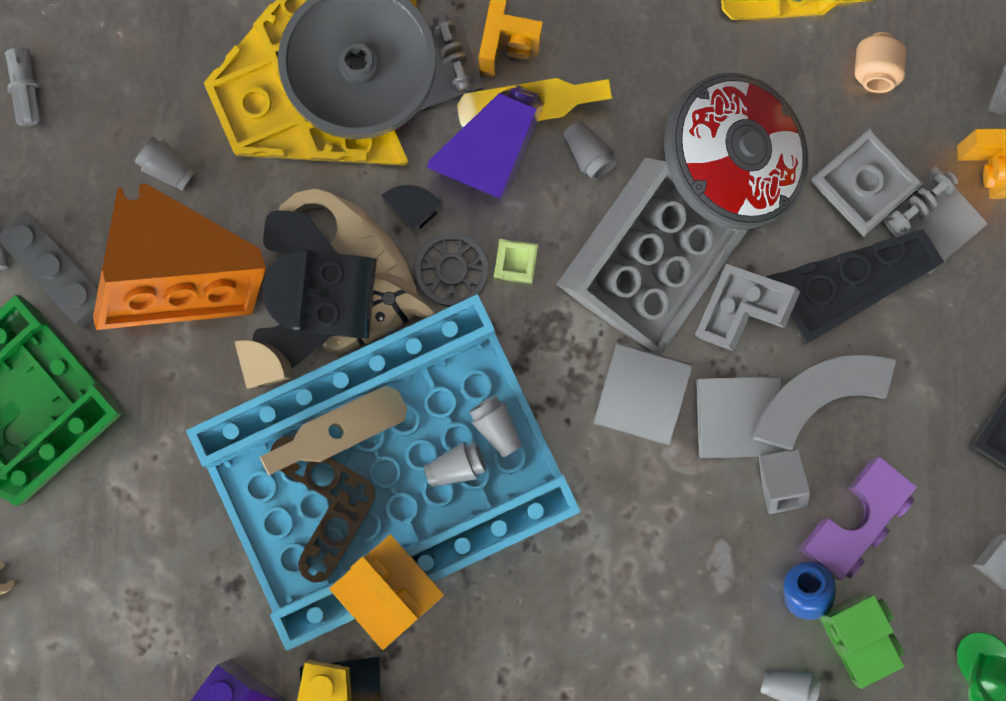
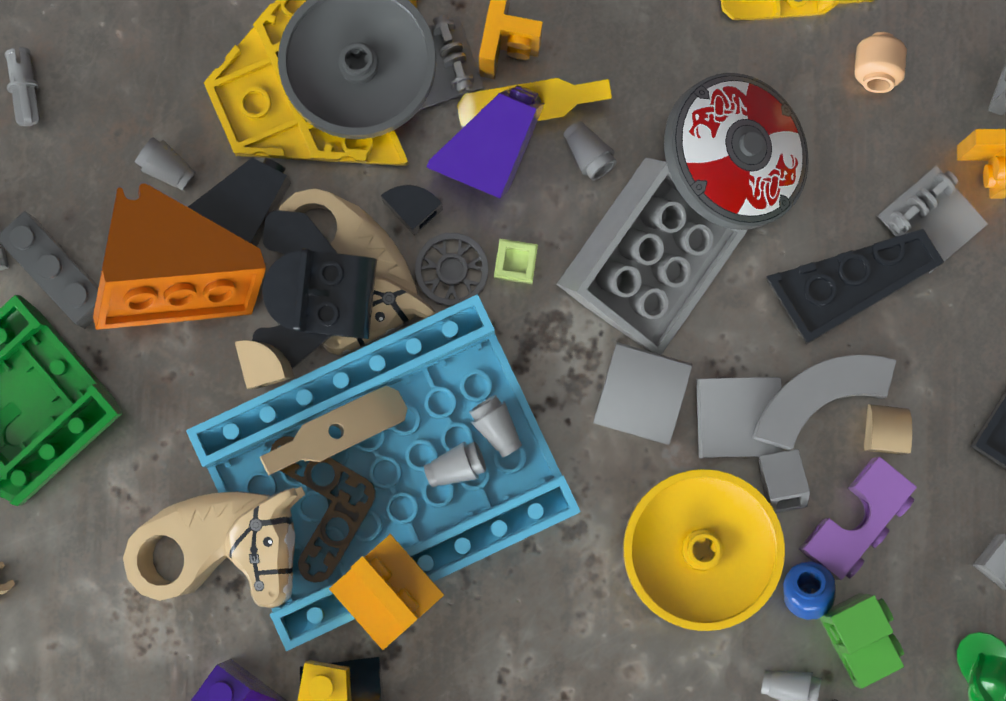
(239, 525): none -> tan animal
(245, 198): none -> black slope
(704, 550): none -> yellow dish
(741, 296): light grey plate -> none
(867, 182): light grey plate -> none
(888, 430): none -> tan brick

